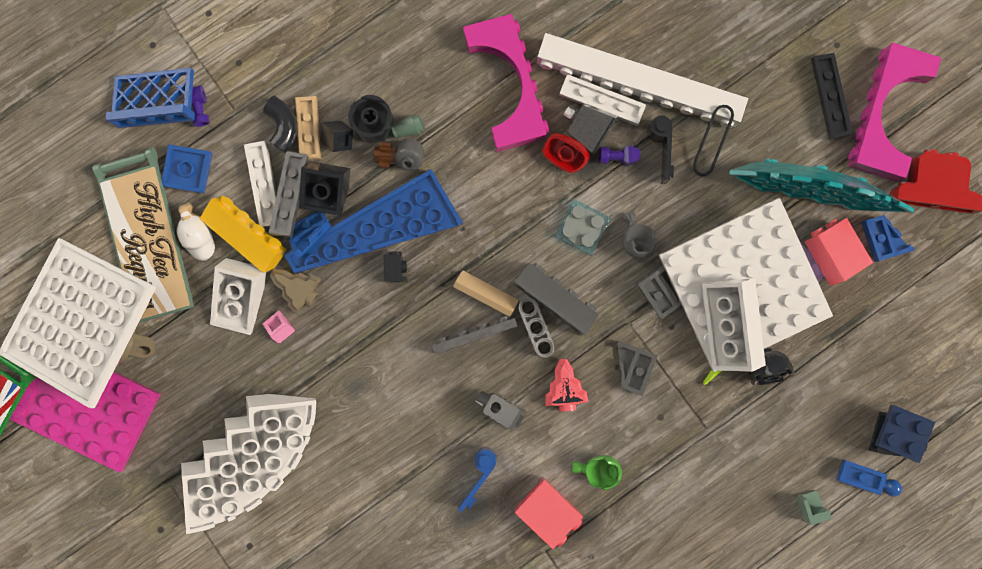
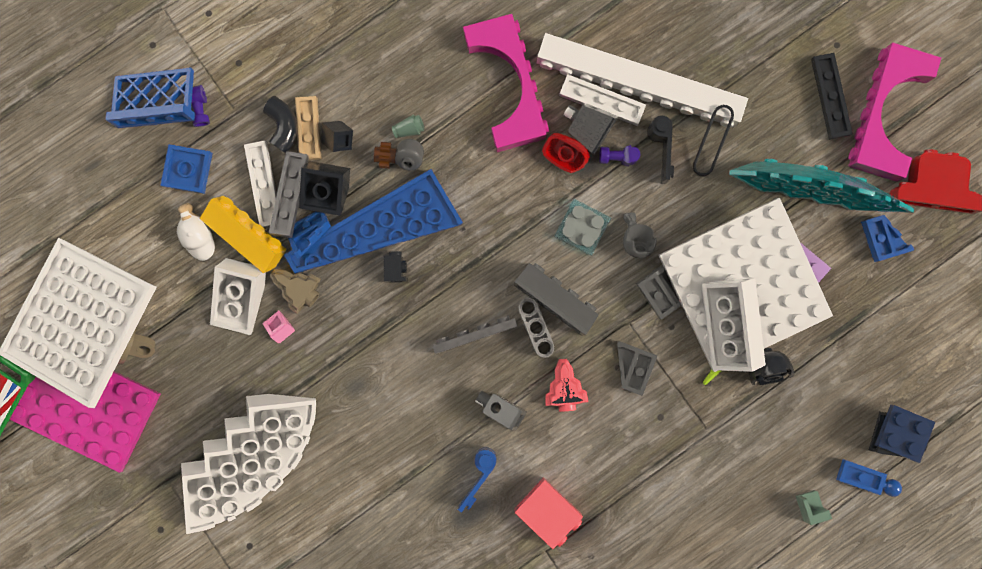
(145, 232): flag -> none
(364, 109): black brick -> none
(486, 293): tan tile -> none
(600, 471): bright green hair -> none
(838, 251): coral brick -> none

